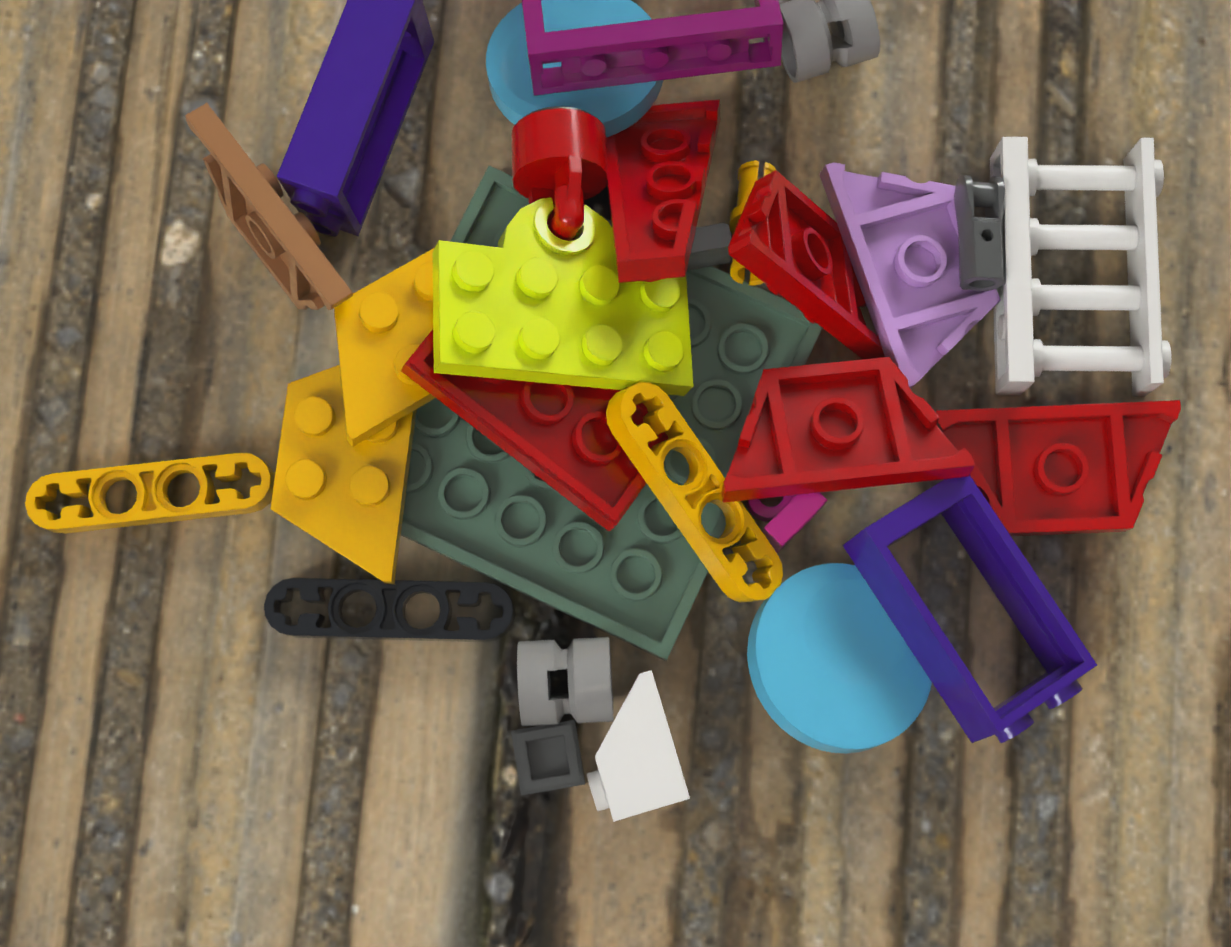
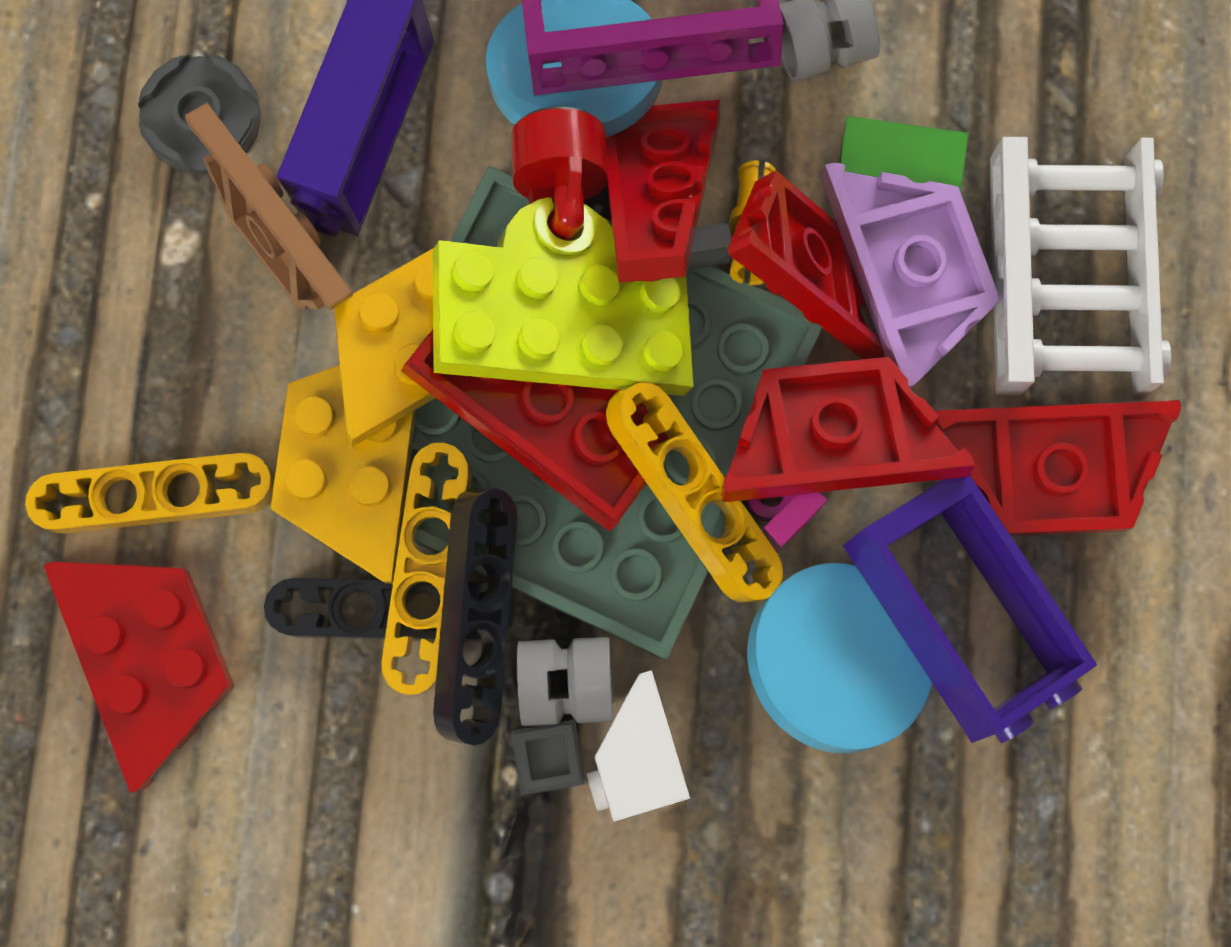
(143, 657): none -> red wing
(183, 87): none -> dark grey tile
(416, 567): none -> yellow beam
(464, 614): none -> black beam
(903, 150): none -> bright green tile
(980, 237): dark grey bar -> none

